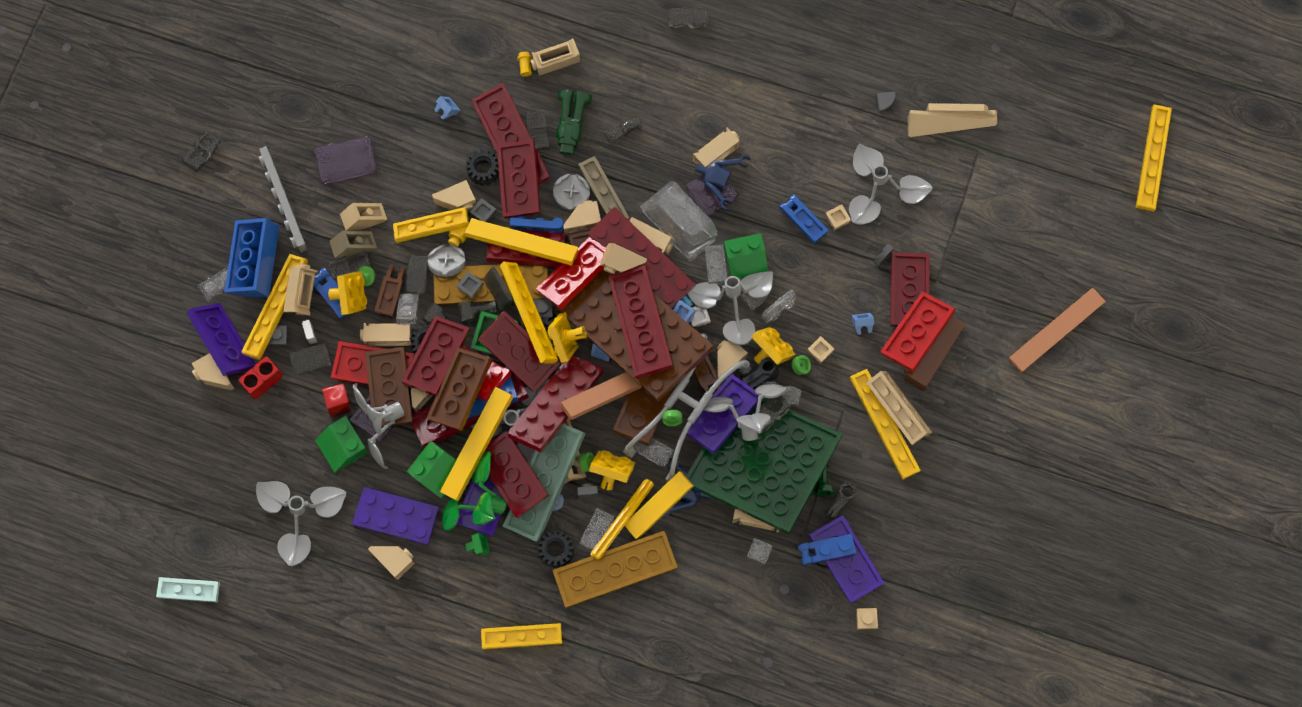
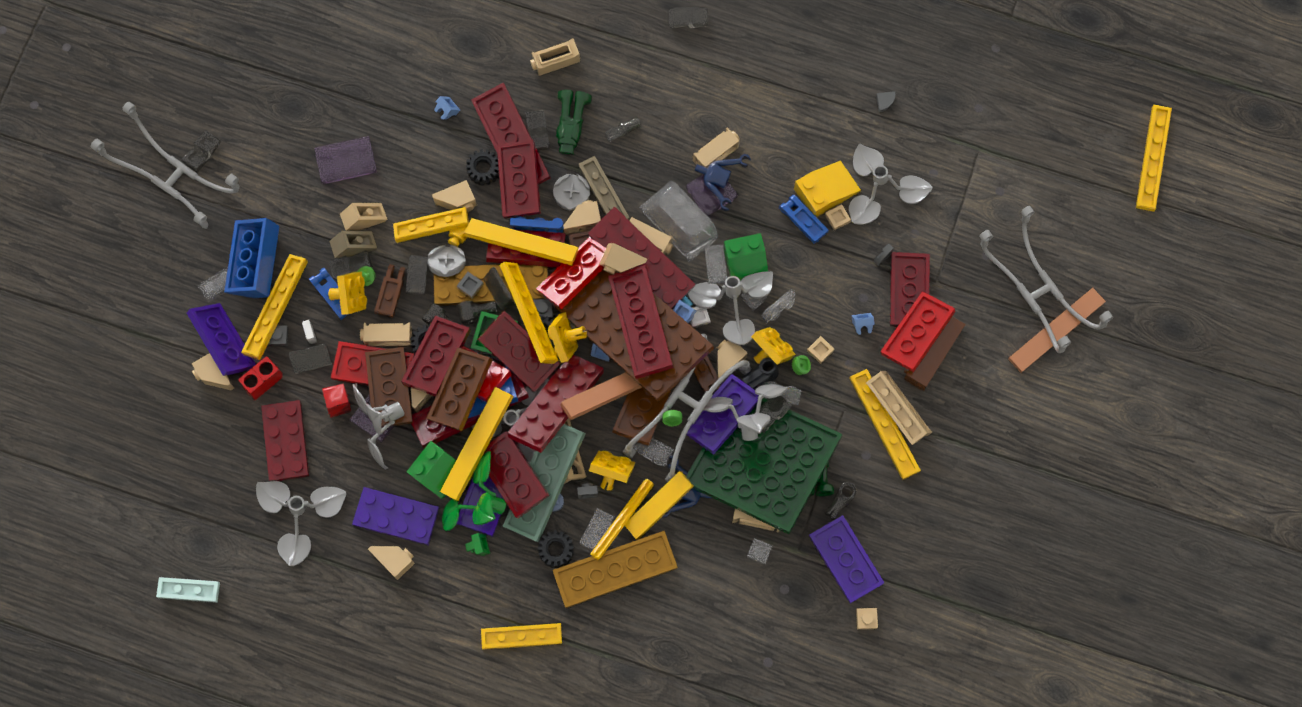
(199, 218): none -> light grey bar
(279, 192): light grey plate -> none
(285, 441): none -> dark red plate
(299, 290): tan window -> none
(340, 444): green slope -> none
(407, 309): clear plate -> none
(483, 211): dark grey plate -> none
(525, 65): yellow pin -> none
(585, 461): bright green tile -> none
(826, 188): none -> yellow slope
(827, 549): blue plate -> none
(949, 118): tan wedge -> none
(1062, 343): none -> light grey bar

